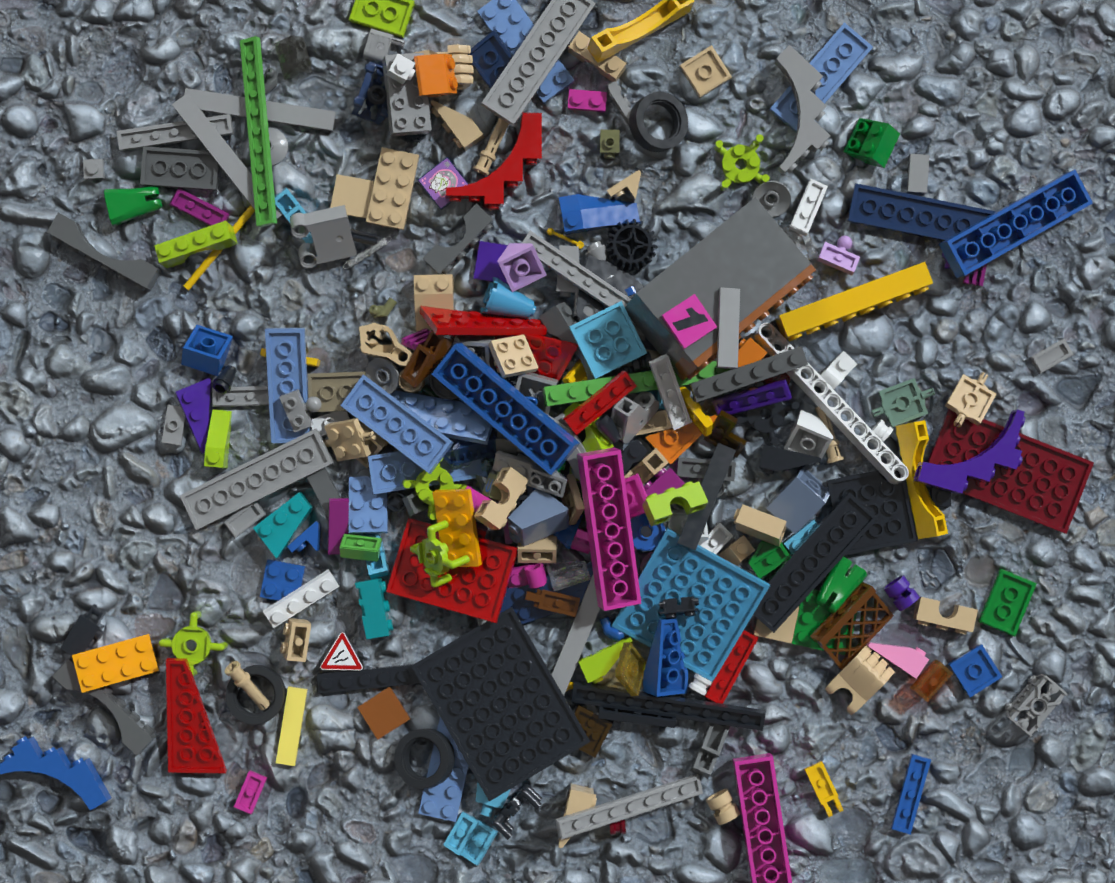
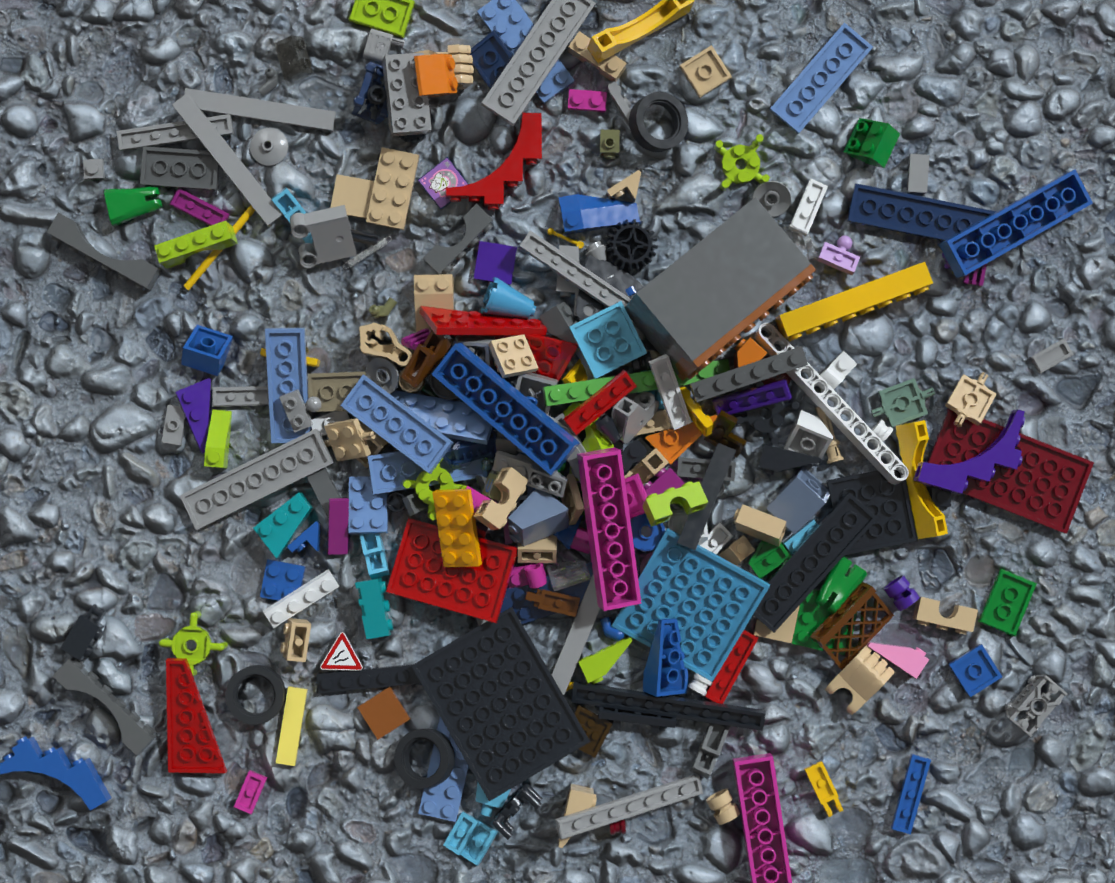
(115, 663): light orange plate -> none
(224, 380): black cone -> none
(242, 680): tan pin -> none
(244, 519): light grey tile -> none
(258, 132): bright green plate -> none
(360, 547): bright green slope -> none
(401, 69): white brick -> none
(435, 556): lime plate -> none
(461, 126): tan slope -> none
(488, 155): tan pin -> none
(520, 265): lavender slope -> none
(630, 669): clear yellow plate -> none
(687, 607): black hinge -> none
(689, 321): dark pink tile -> none
(728, 328): light grey tile -> none
(803, 79): light grey arch -> none
(931, 680): clear orange brick -> none

